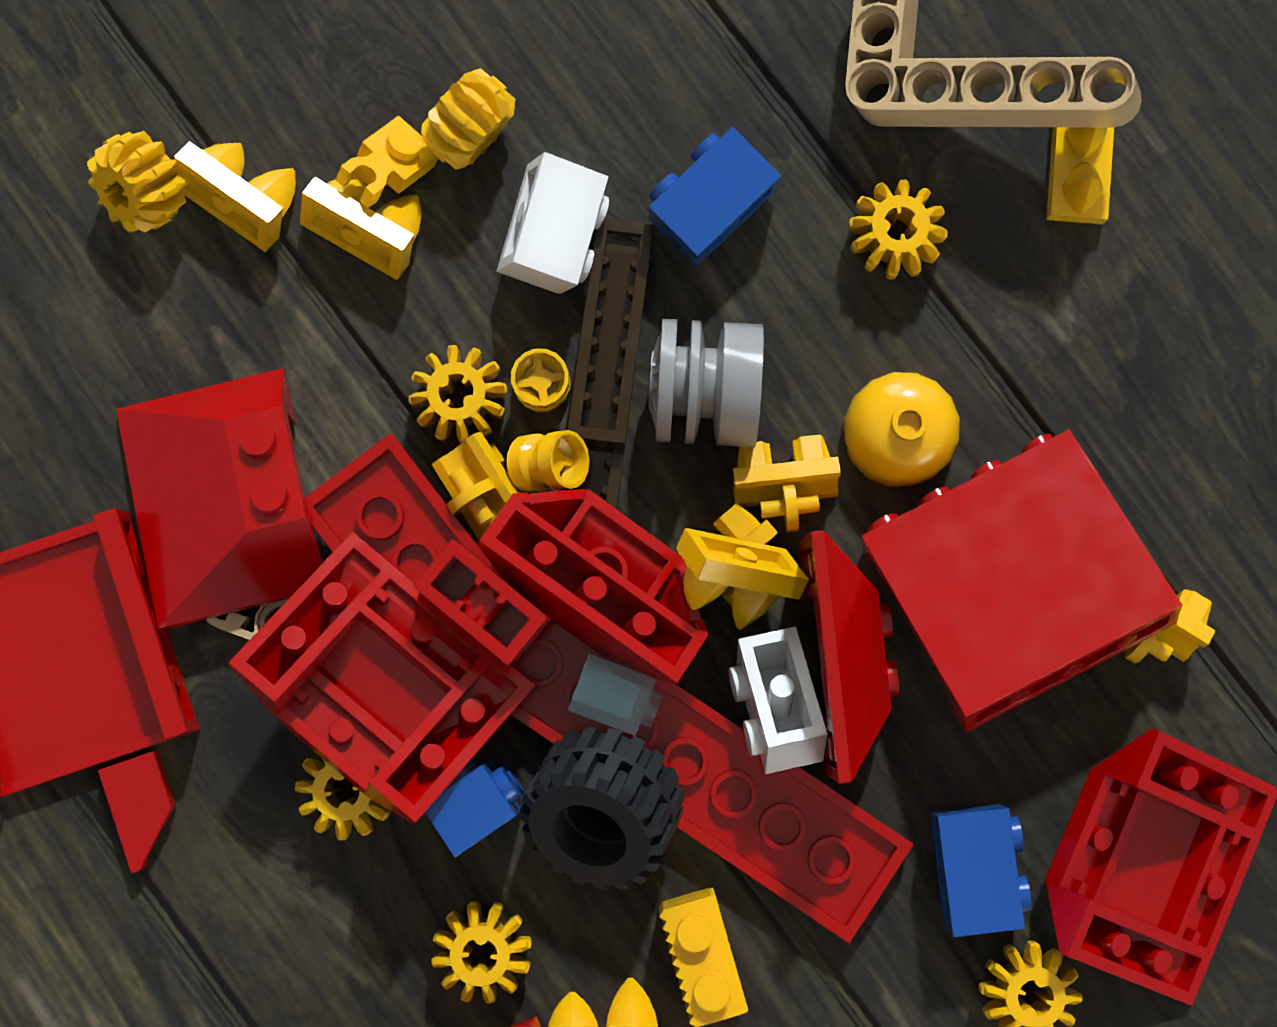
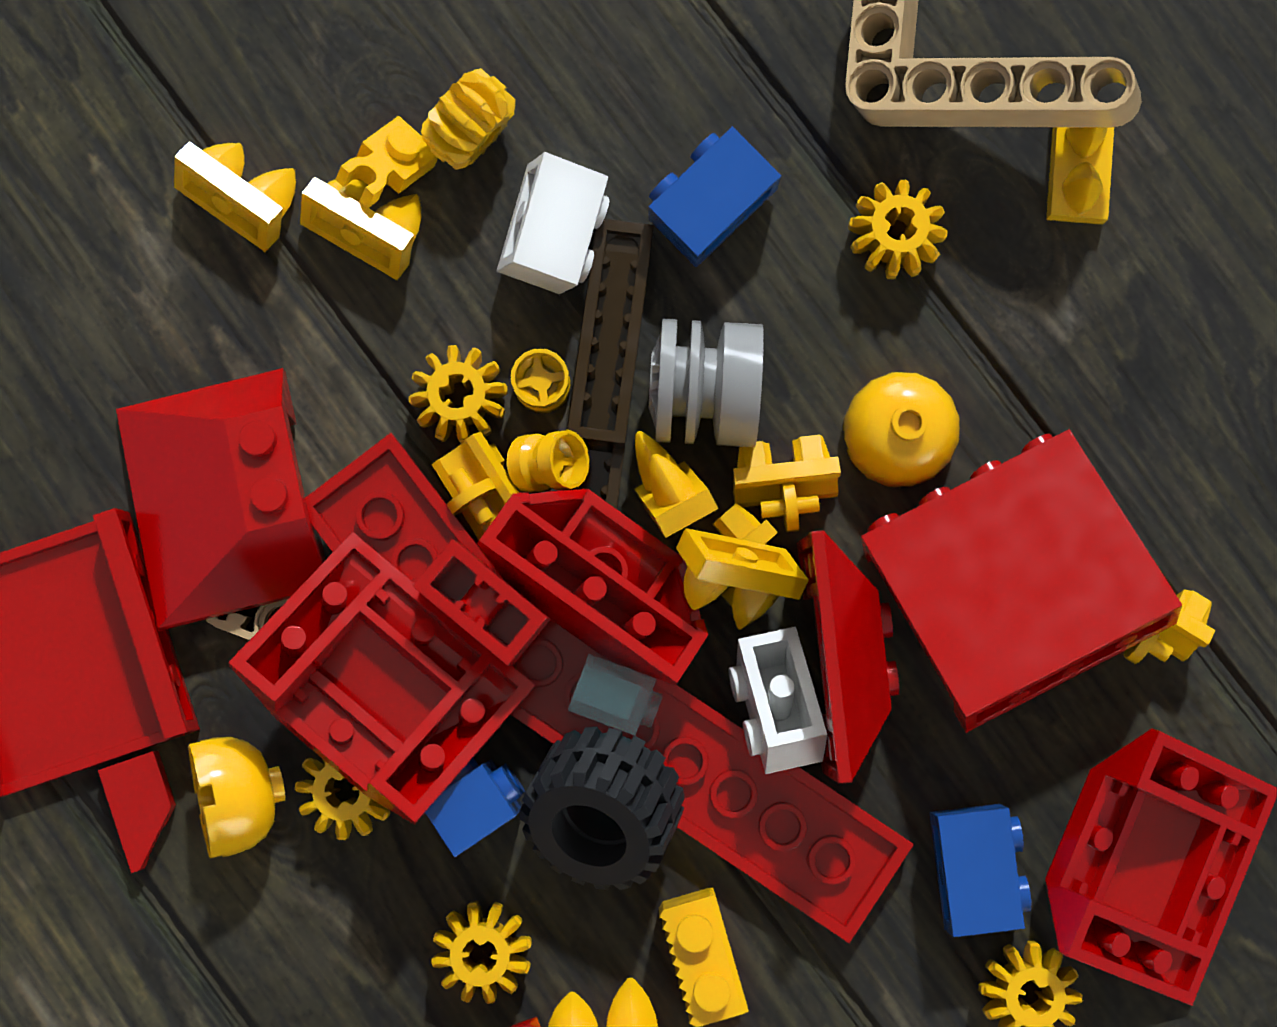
(136, 181): yellow gear -> none
(233, 794): none -> yellow cylinder
(669, 490): none -> yellow tile

